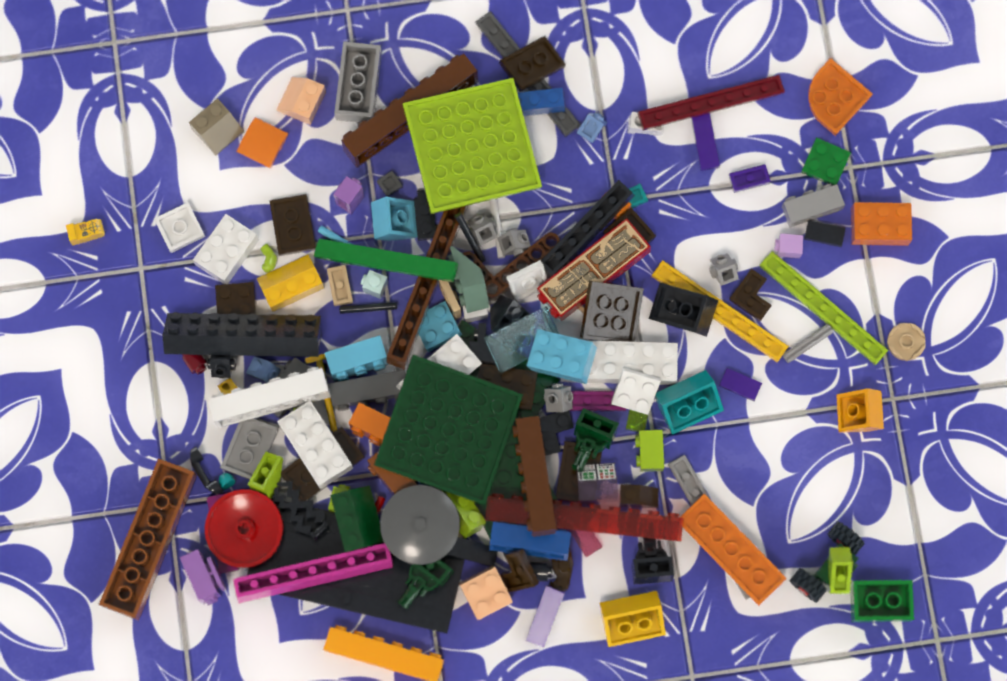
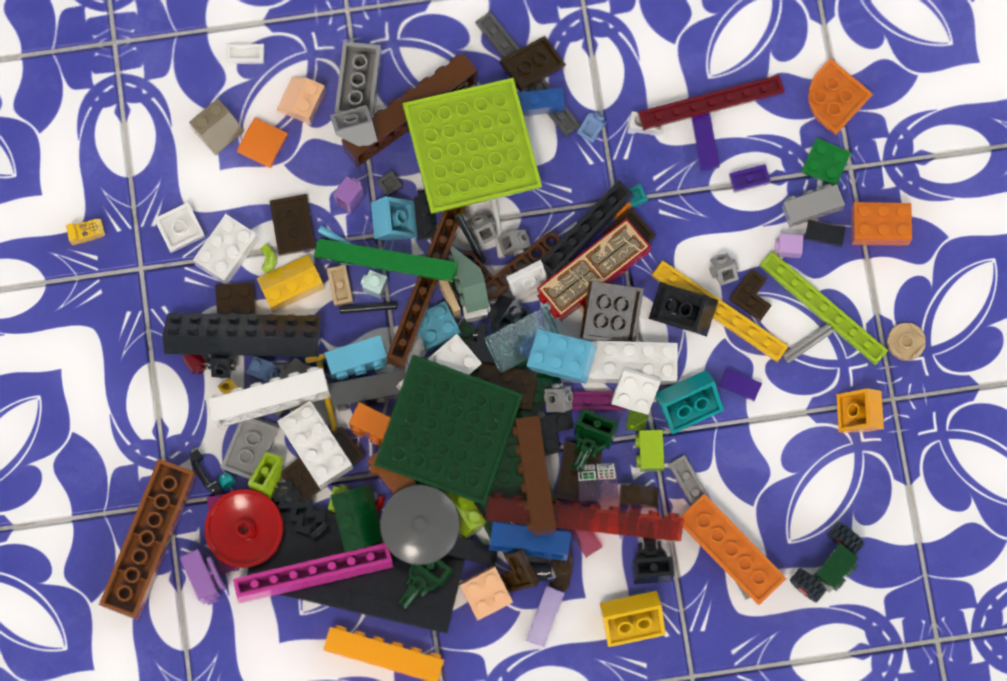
(245, 53): none -> white tile
(355, 126): none -> light grey slope
(840, 570): lime slope -> none
(882, 601): green brick -> none

